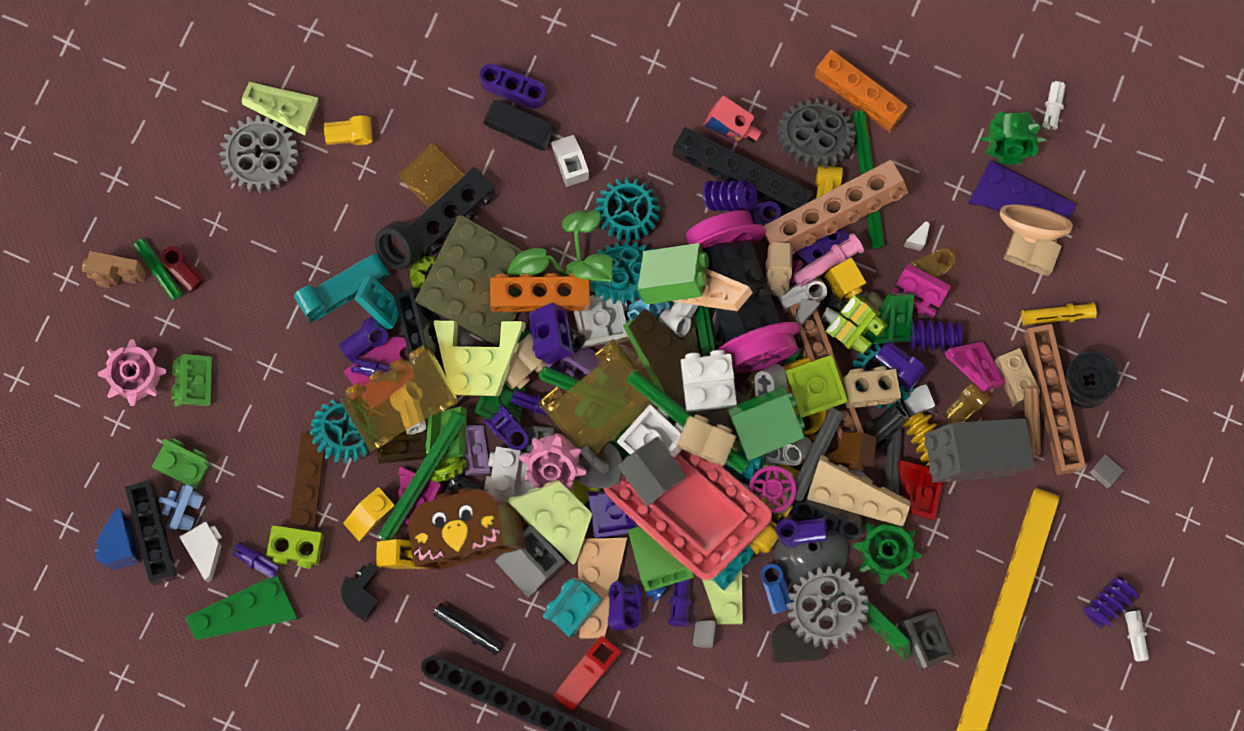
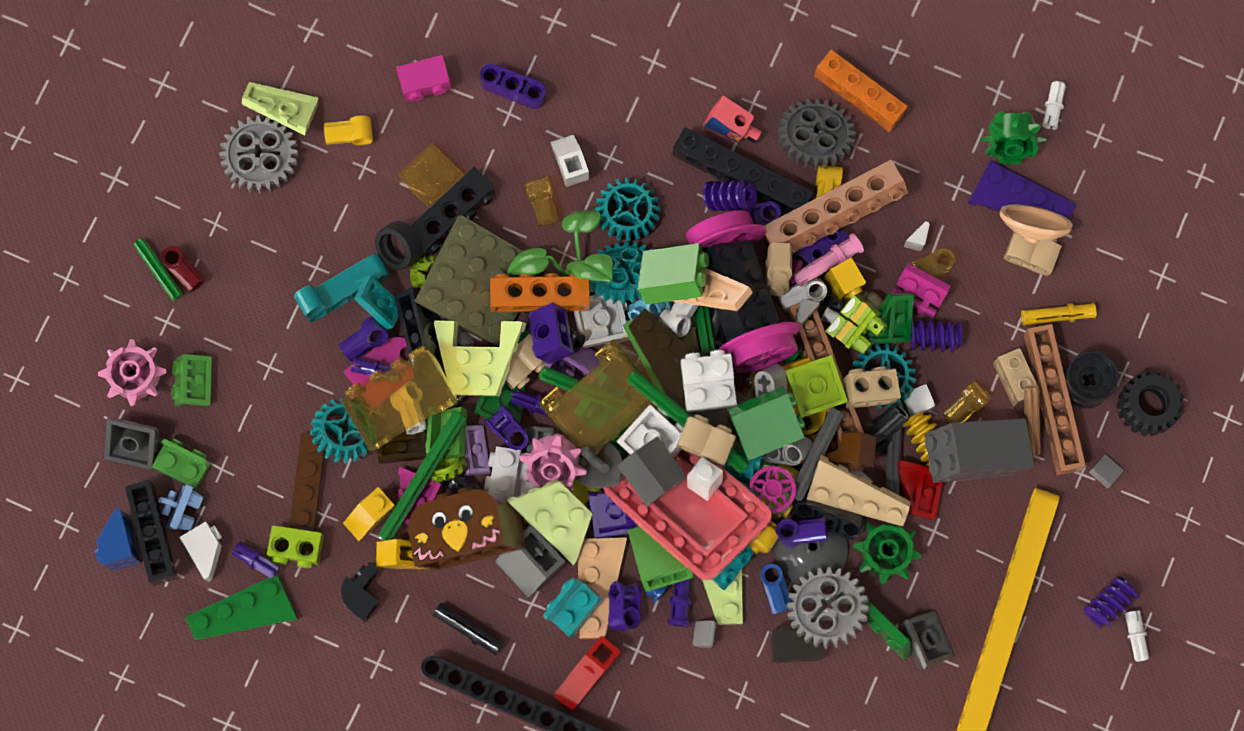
(108, 269): medium nougat plate -> none
(131, 443): none -> dark grey slope
(423, 78): none -> dark pink brick
(519, 125): black beam -> none
(540, 194): none -> clear yellow piece
(704, 478): none -> white brick
(866, 165): green axle -> none
(908, 369): dark purple piece -> none
(977, 365): dark pink wing -> none
(1164, 390): none -> black tyre

